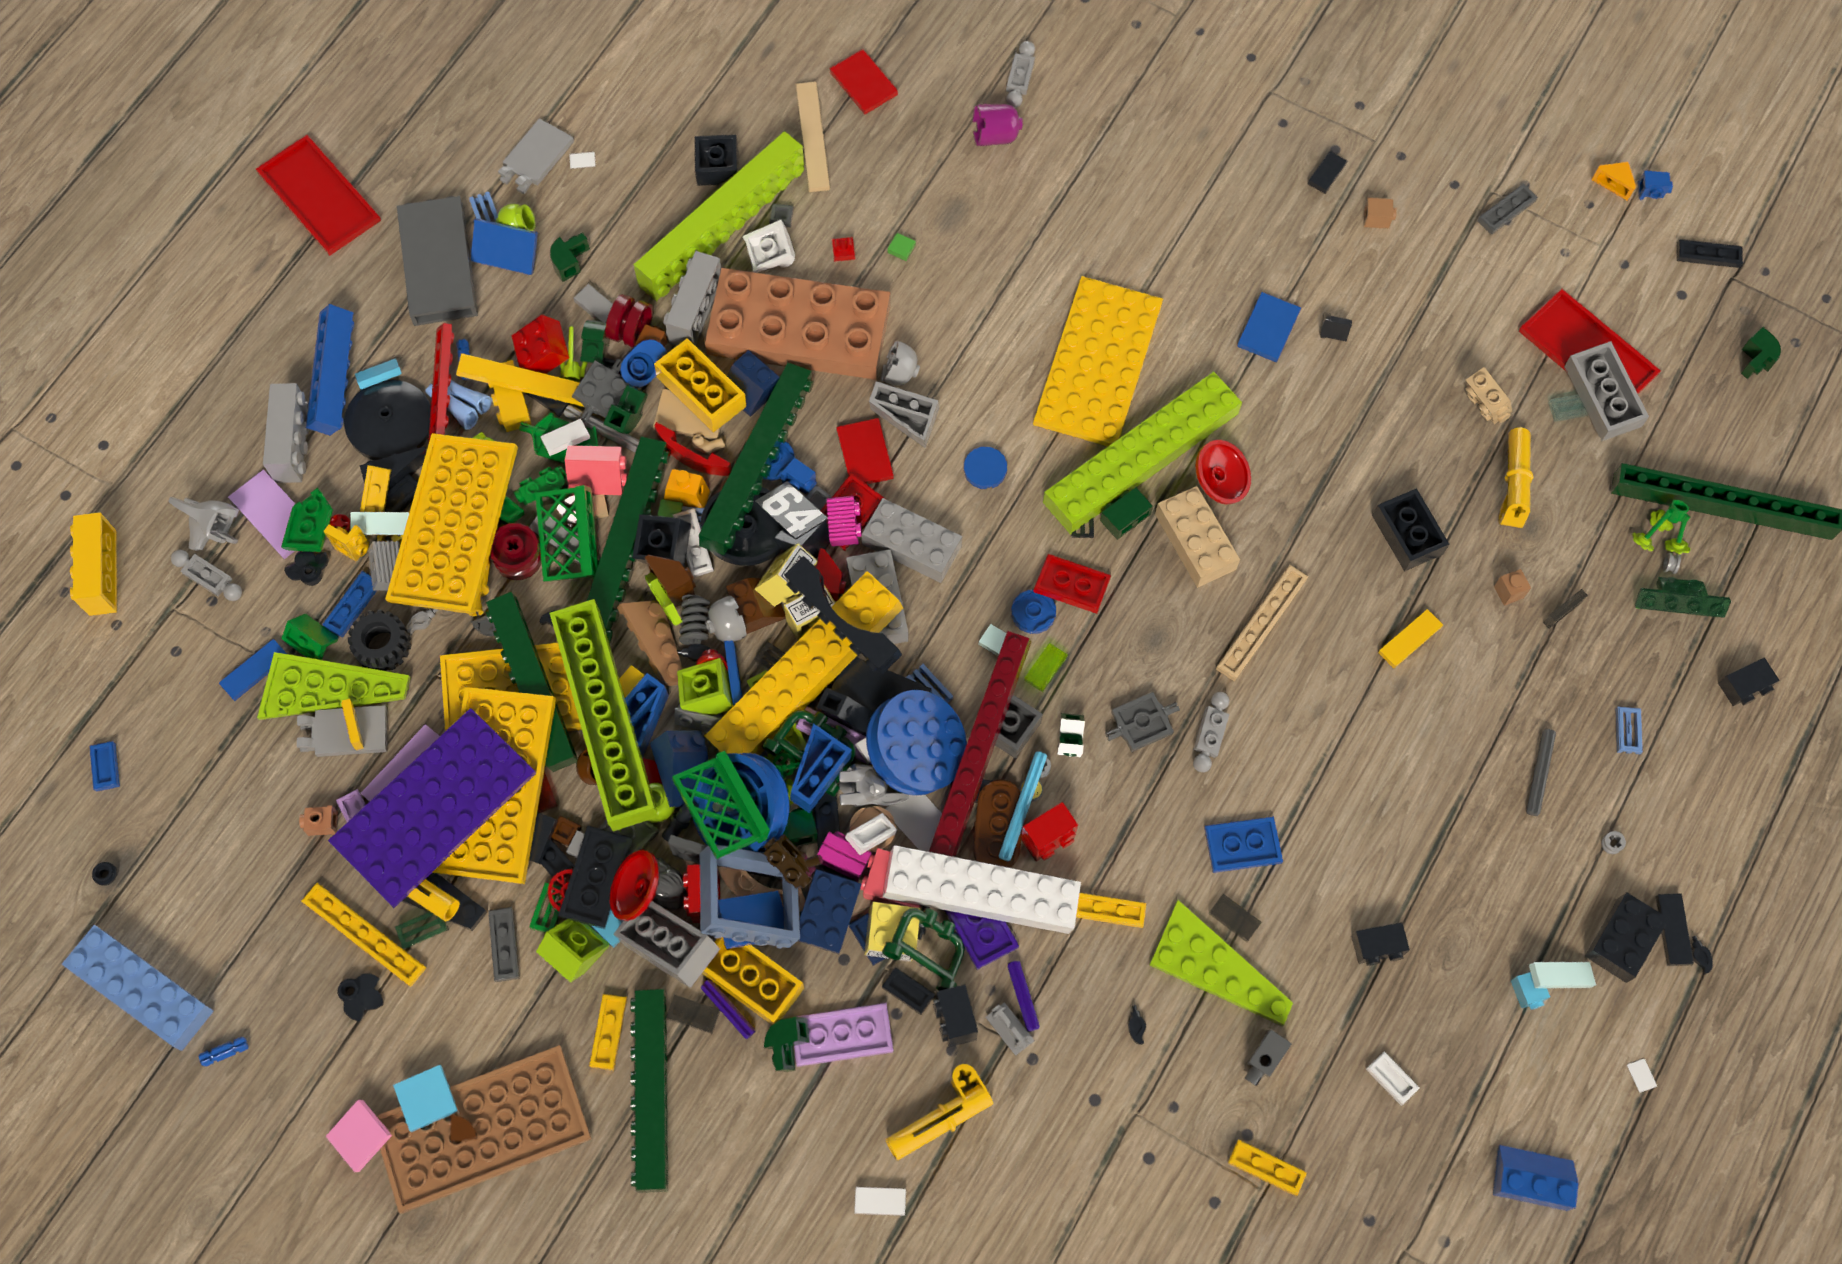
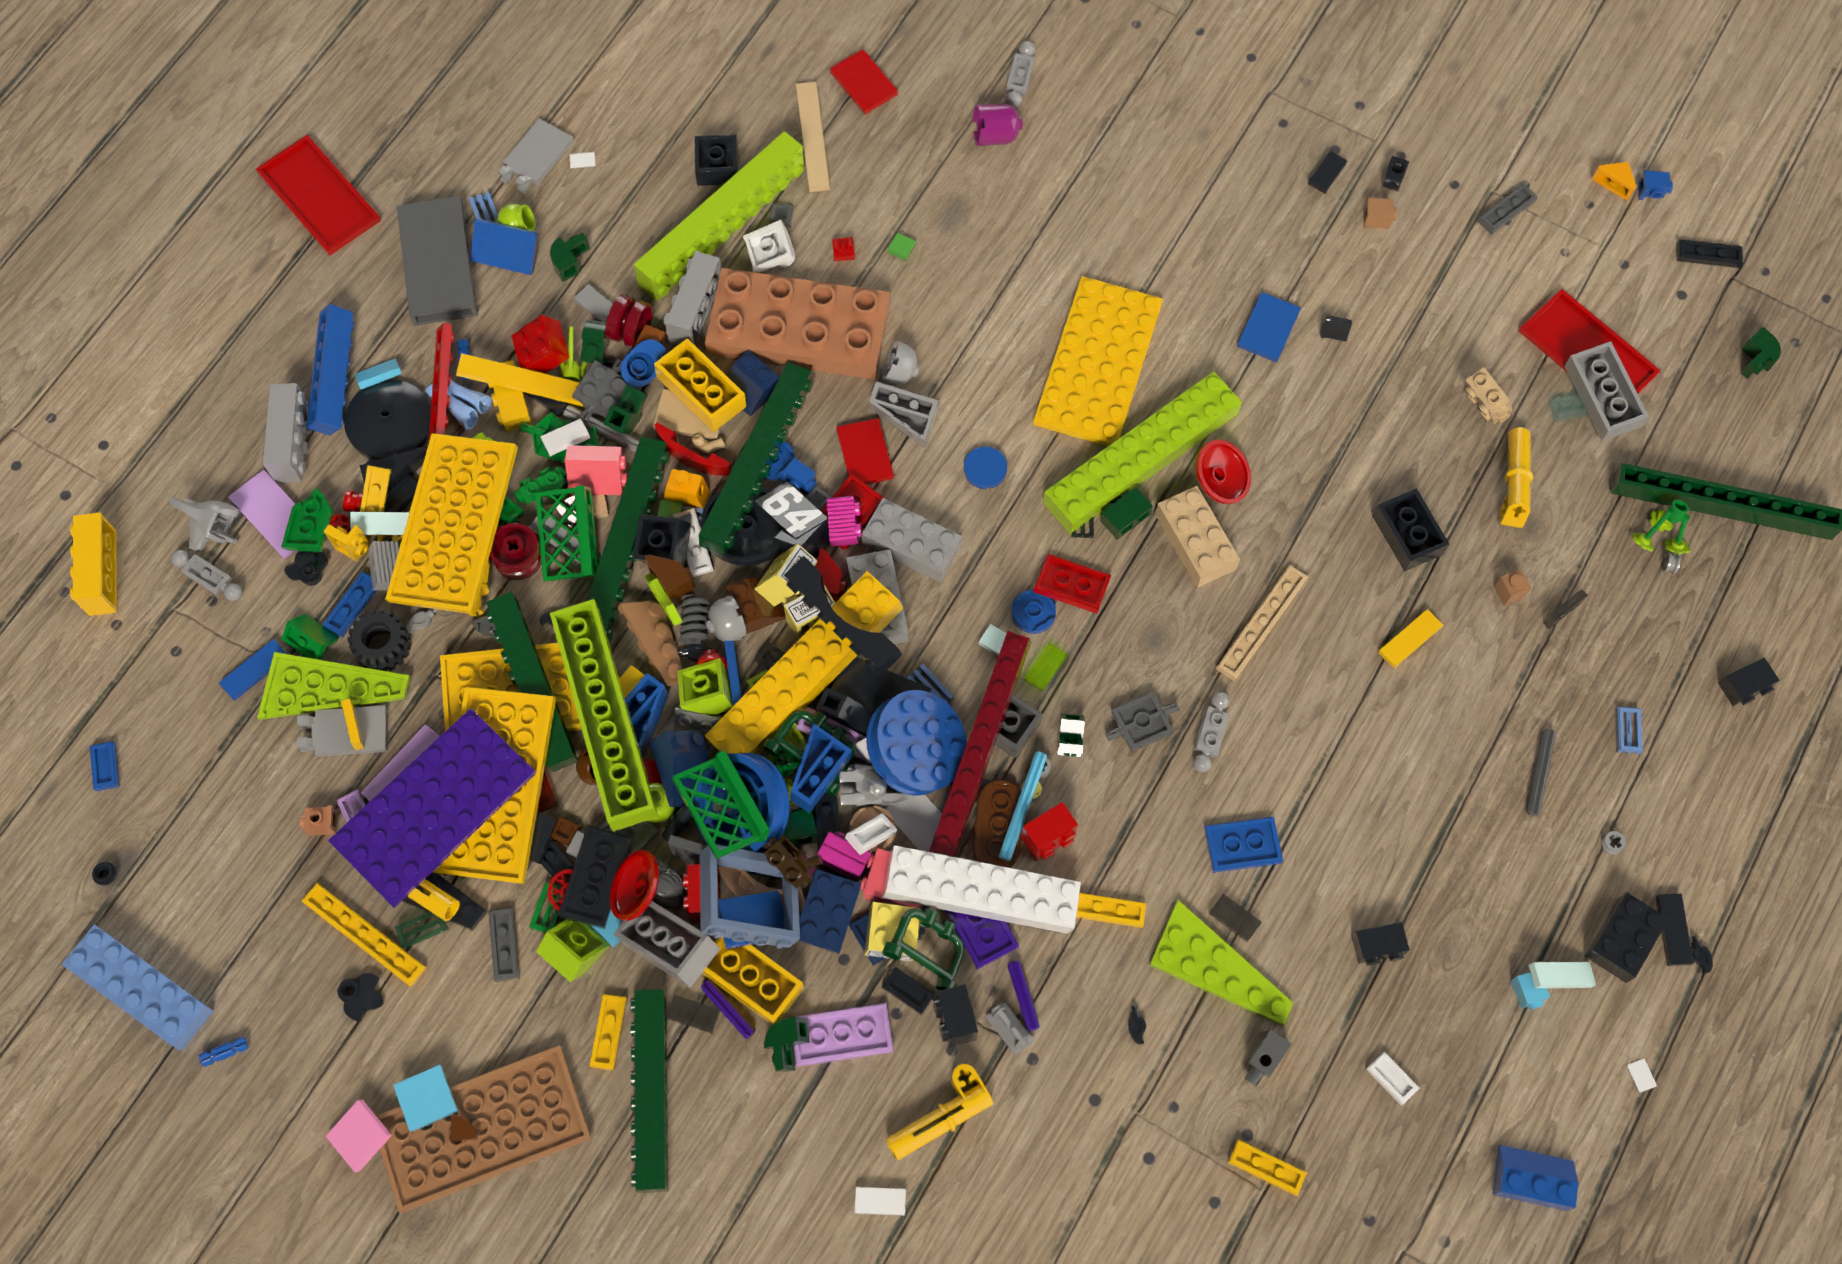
(352, 501): none -> red wheel
(1395, 173): none -> black leg
(1682, 597): clear green bracket -> none

